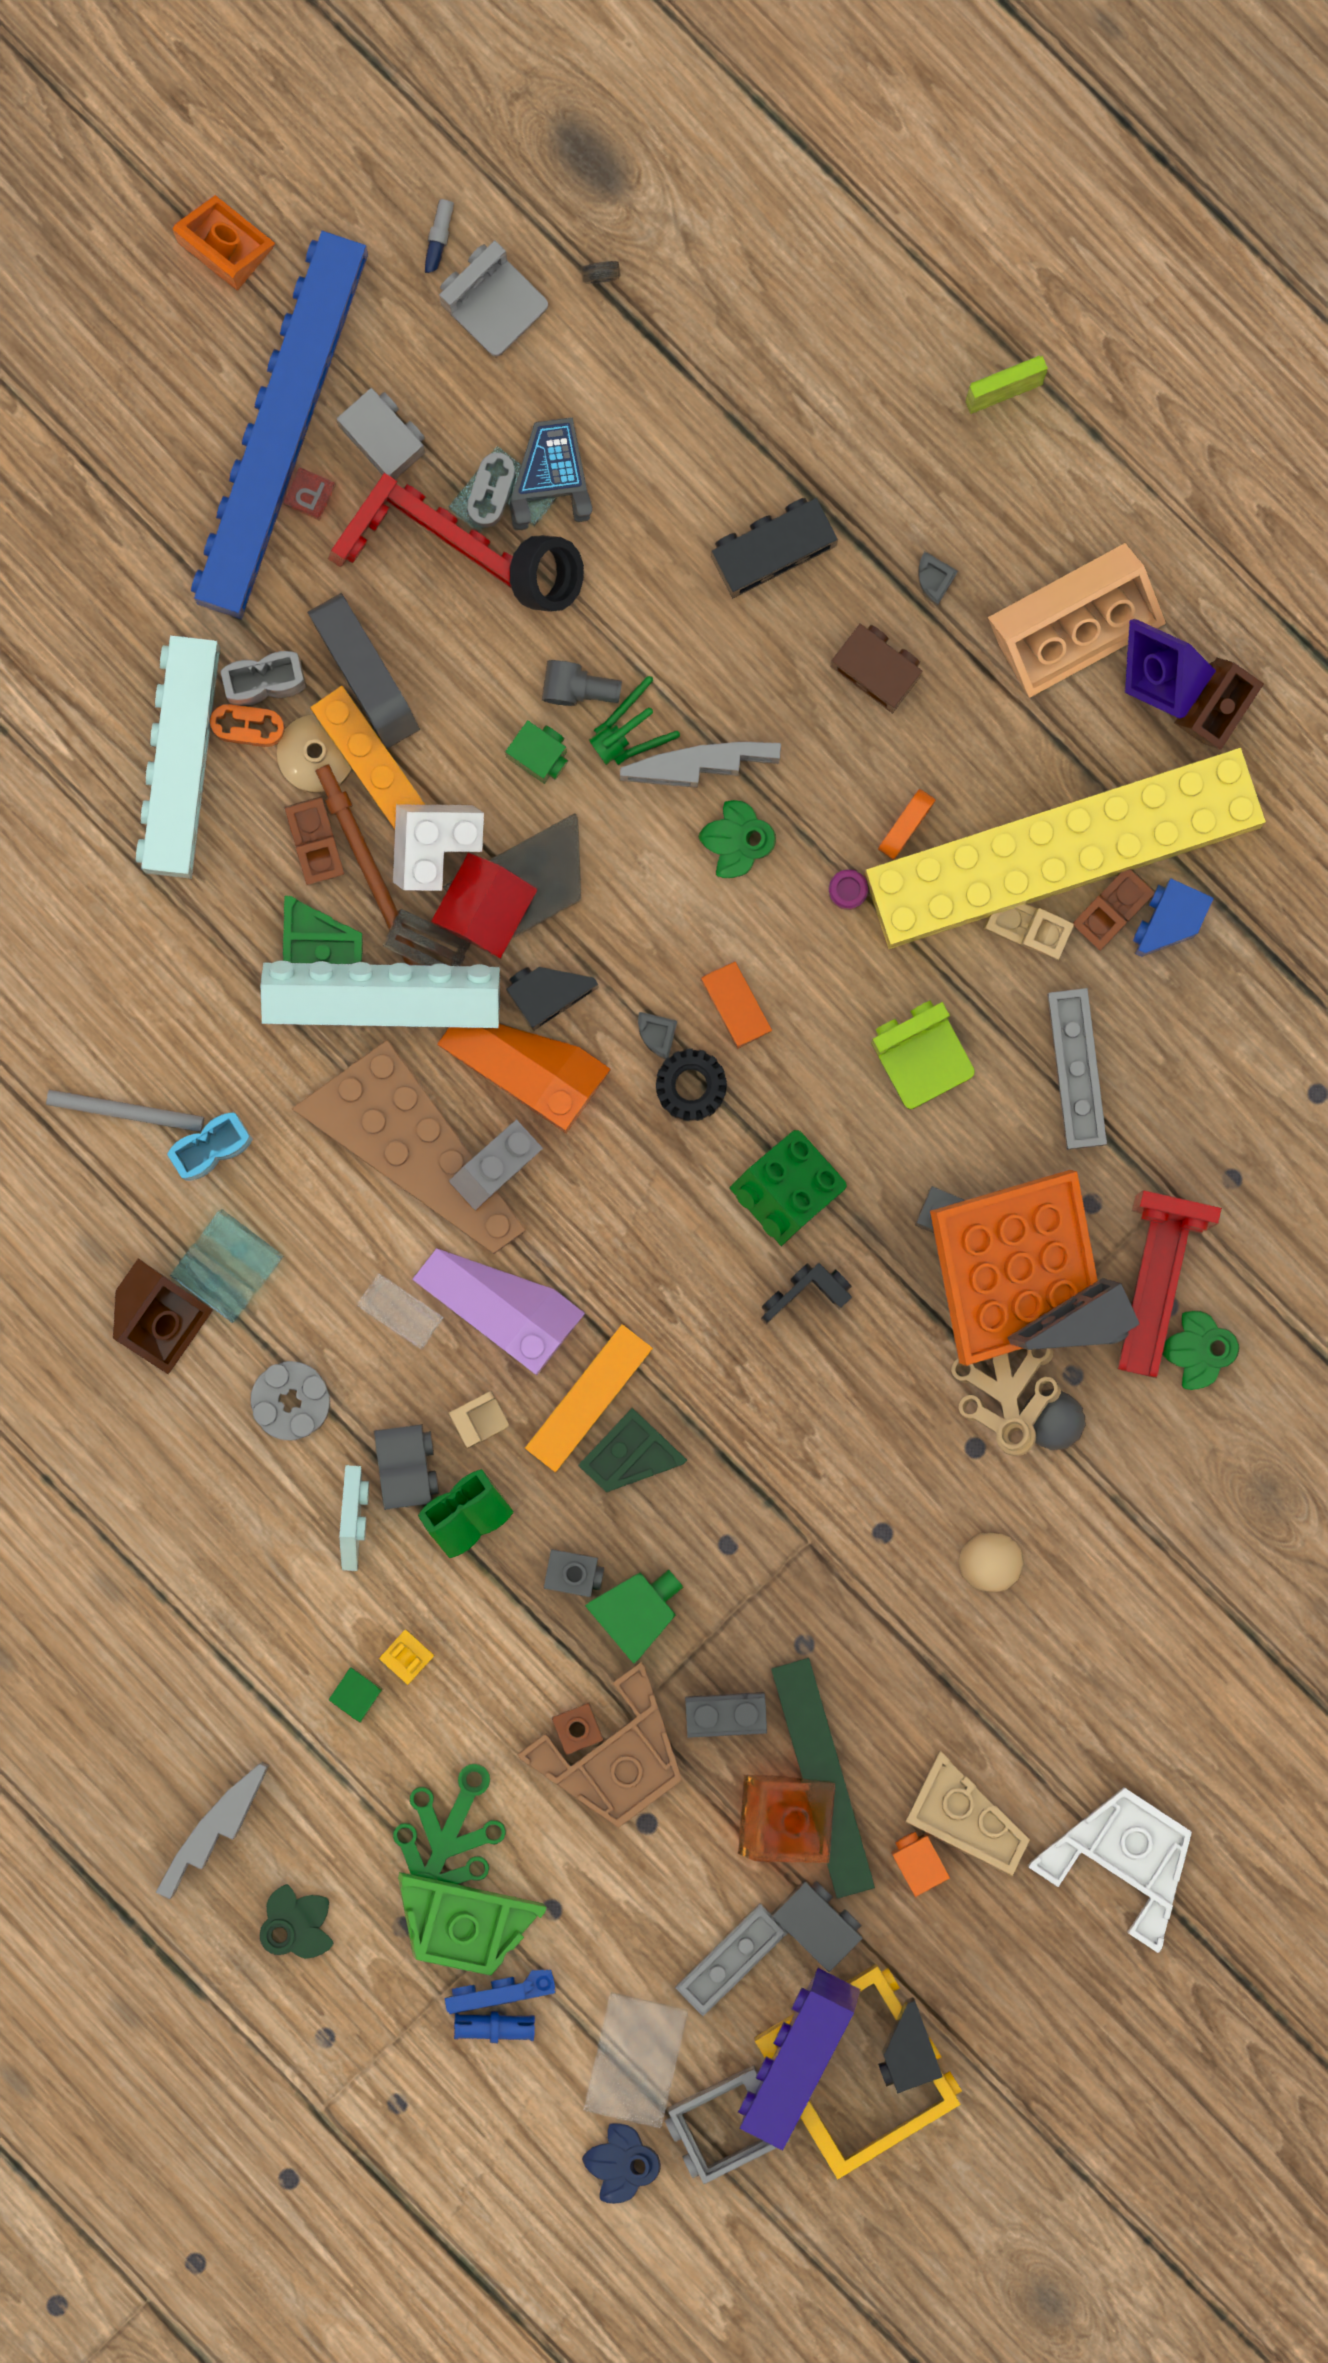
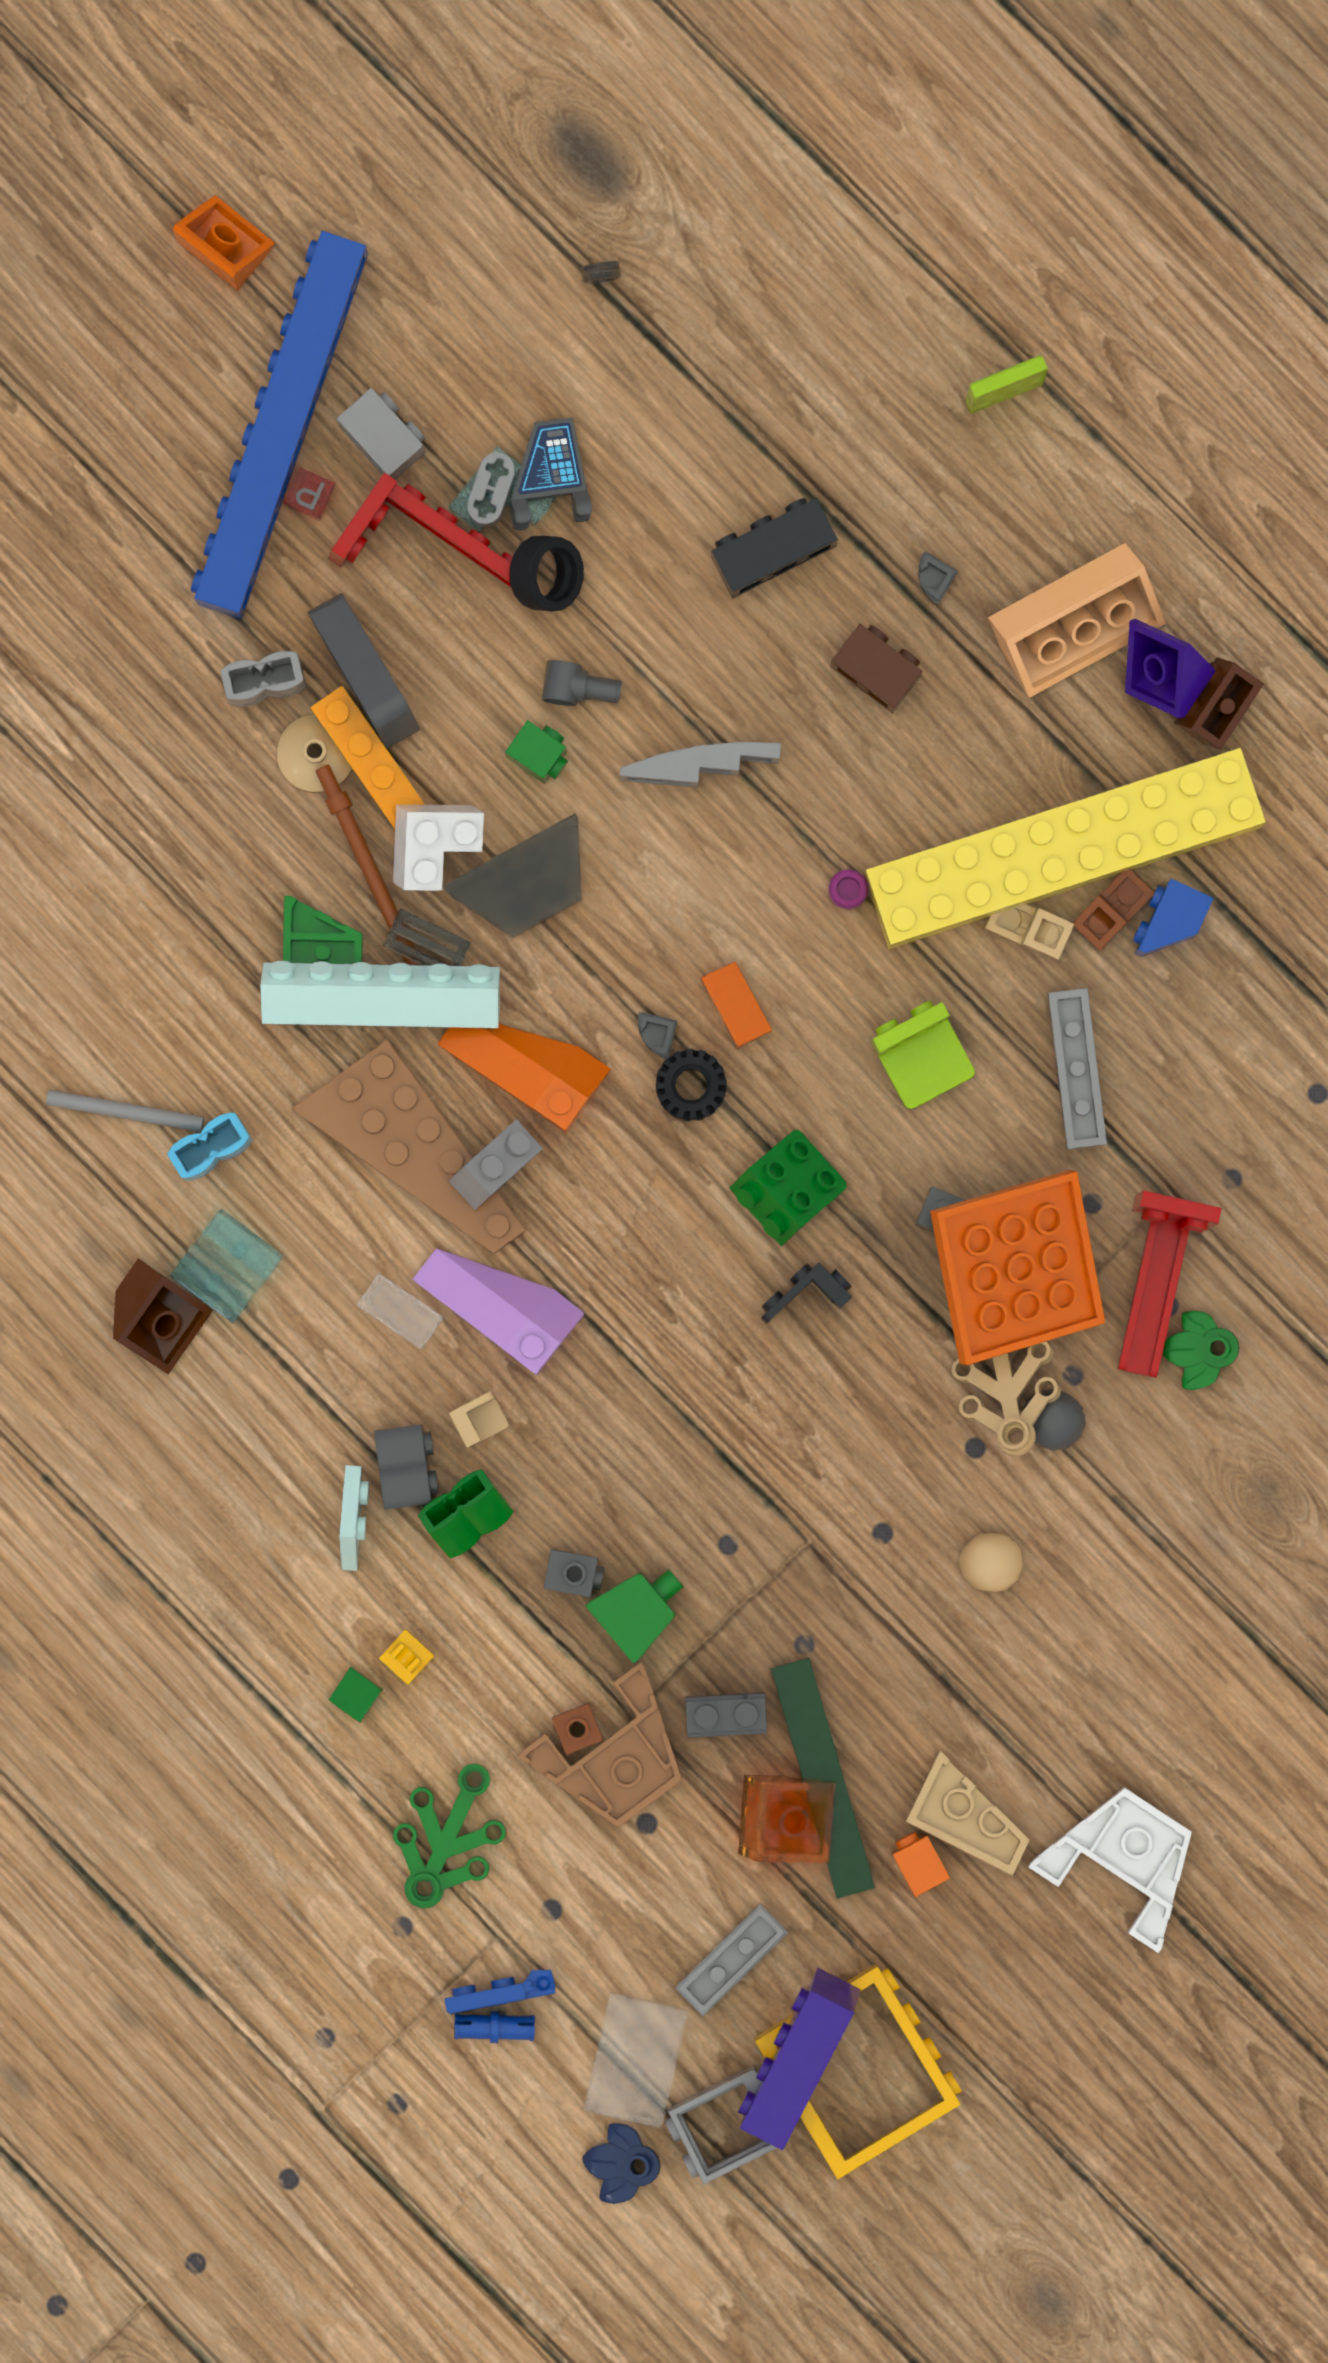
(180, 756): light aqua brick -> none
(224, 1819): light grey slope -> none
(249, 716): orange beam -> none
(300, 1421): light grey plate -> none
(301, 1921): dark green plate -> none
(314, 840): dark orange slope -> none
(438, 235): light grey piece -> none
(463, 1924): bright green wing -> none
(484, 905): red slope -> none
(492, 299): light grey bracket -> none
(547, 993): black slope -> none
(588, 1398): light orange tile -> none
(610, 742): green plant -> none
(630, 1454): dark green wing -> none
(732, 839): green plate -> none
(817, 1924): dark grey brick -> none
(906, 824): orange beam -> none
(909, 2052): black slope -> none
(1089, 1318): dark grey slope -> none

